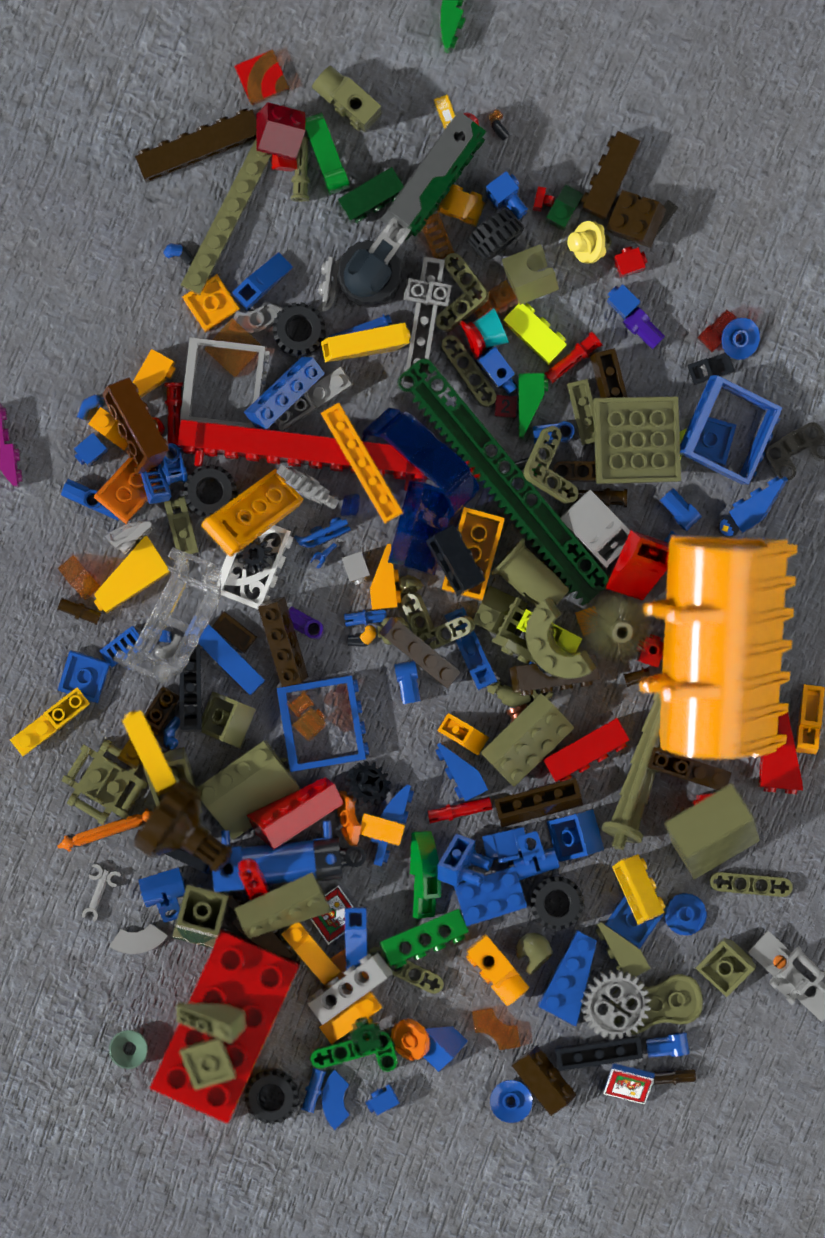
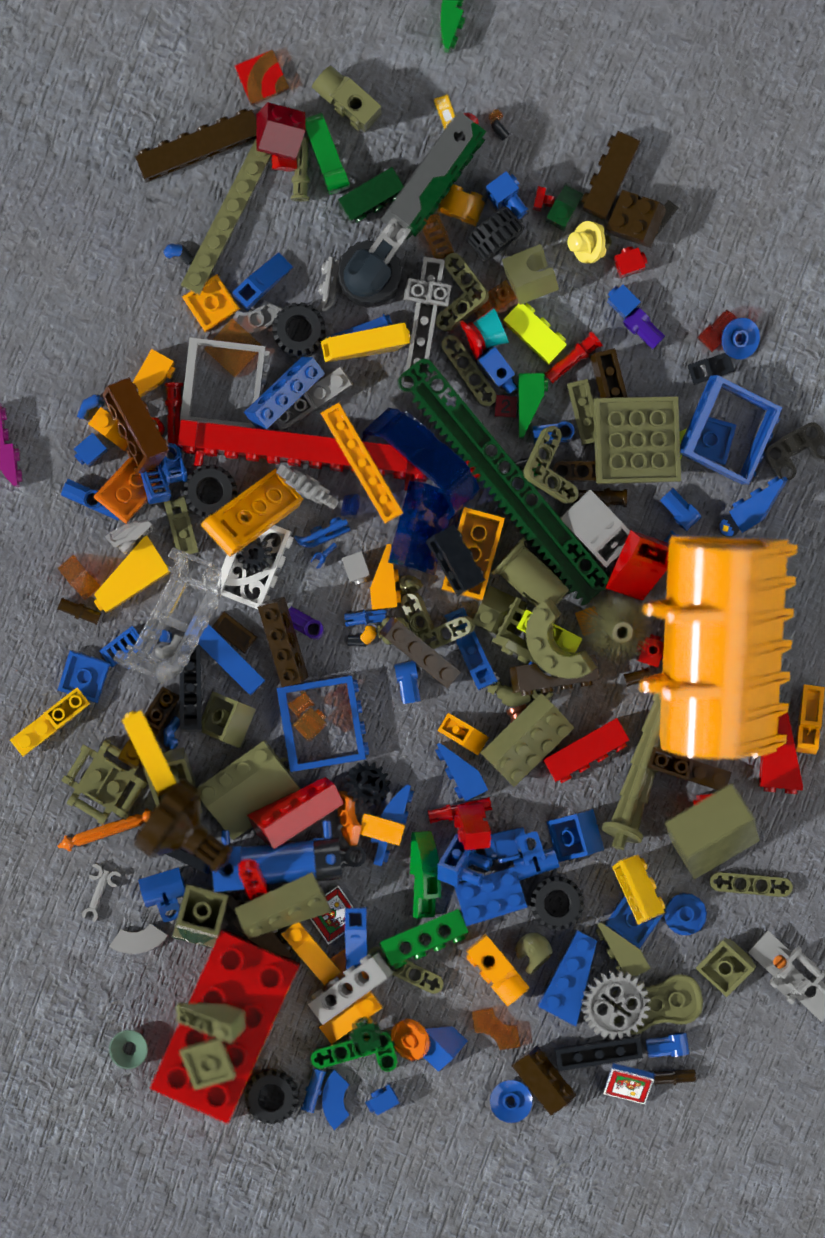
(472, 829): none -> red brick
(538, 802): dark brown brick -> none

